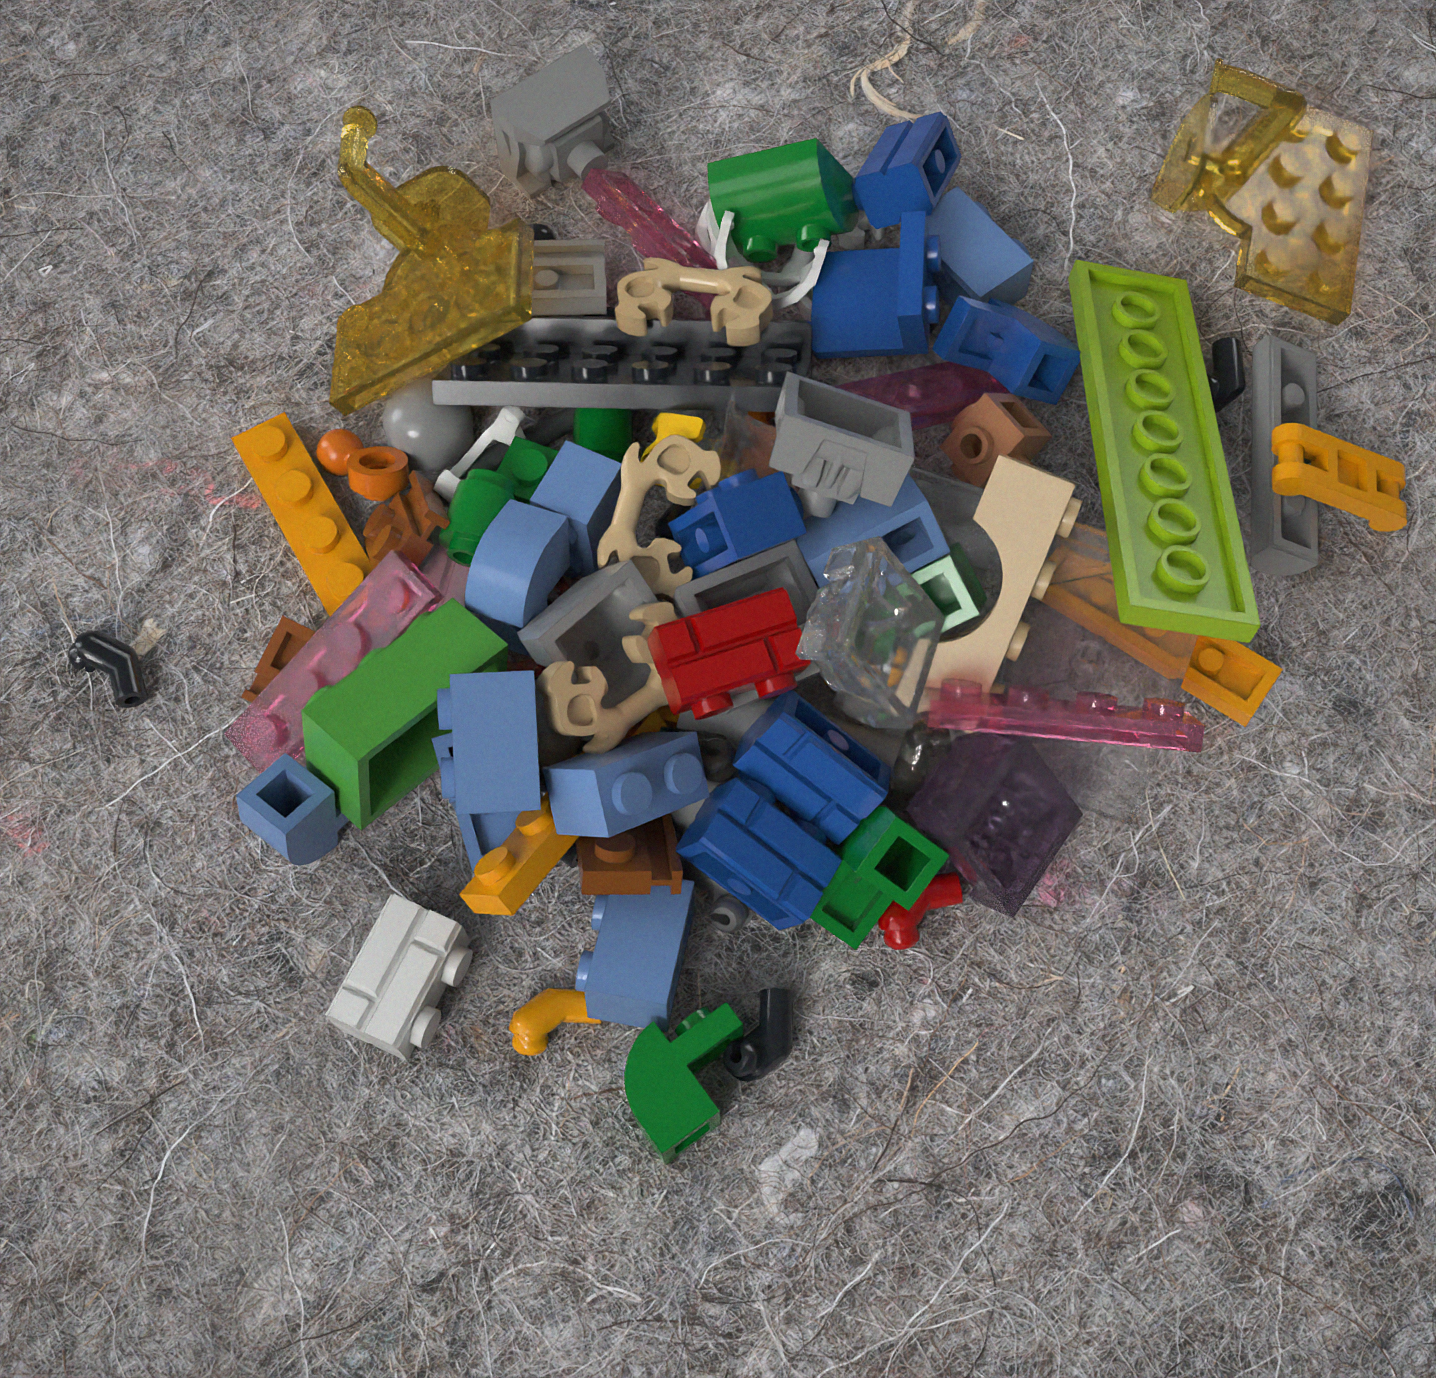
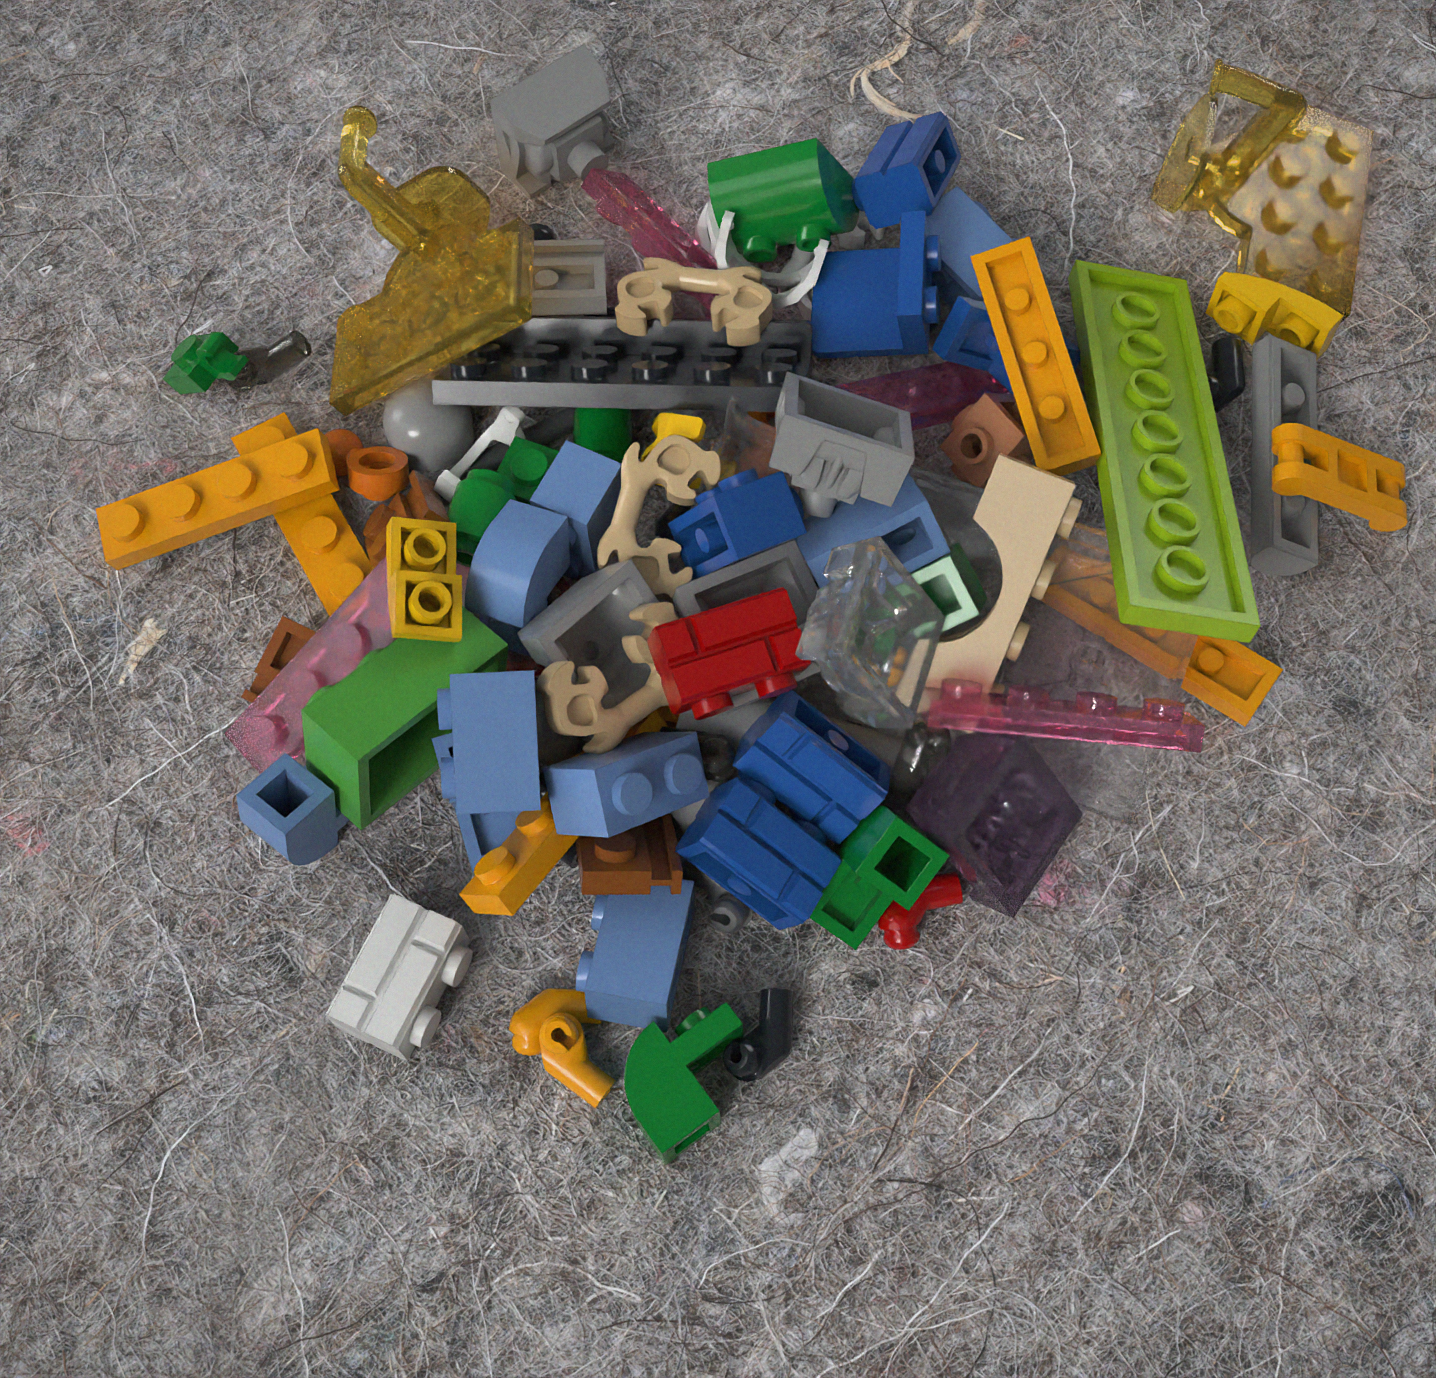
(119, 660): black arm -> none
(202, 360): none -> green plate
(217, 499): none -> light orange plate
(270, 361): none -> clear smoke arm
(423, 580): none -> yellow slope
(568, 1061): none -> light orange arm
(1036, 358): none -> light orange plate
(1256, 305): none -> yellow slope

